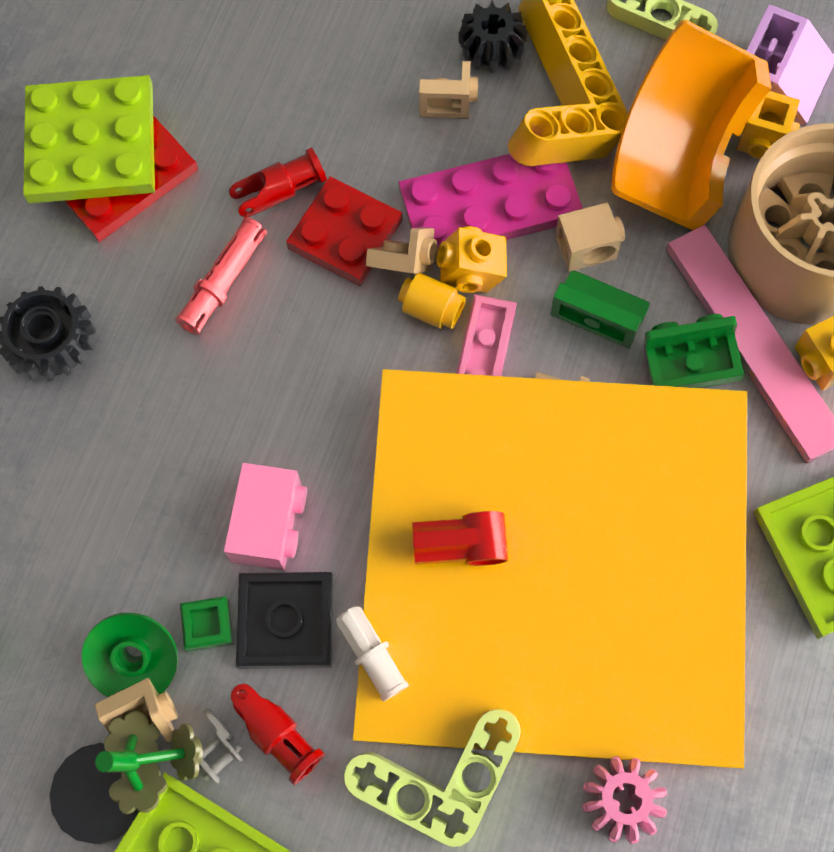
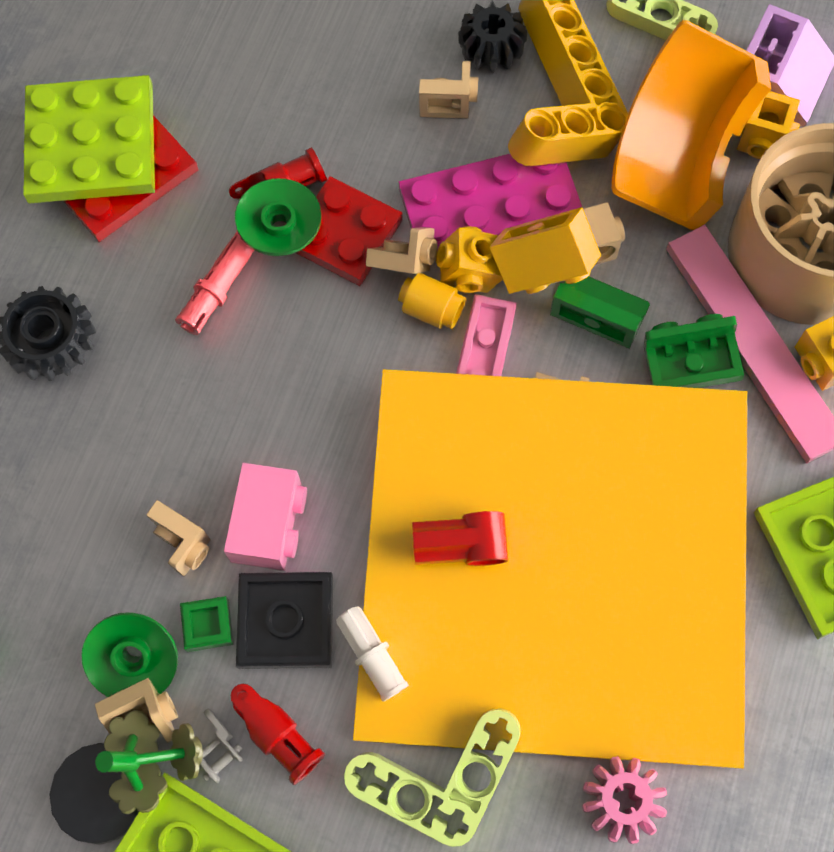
(175, 529): none -> tan bracket
(274, 202): none -> green dish
(546, 252): none -> yellow brick

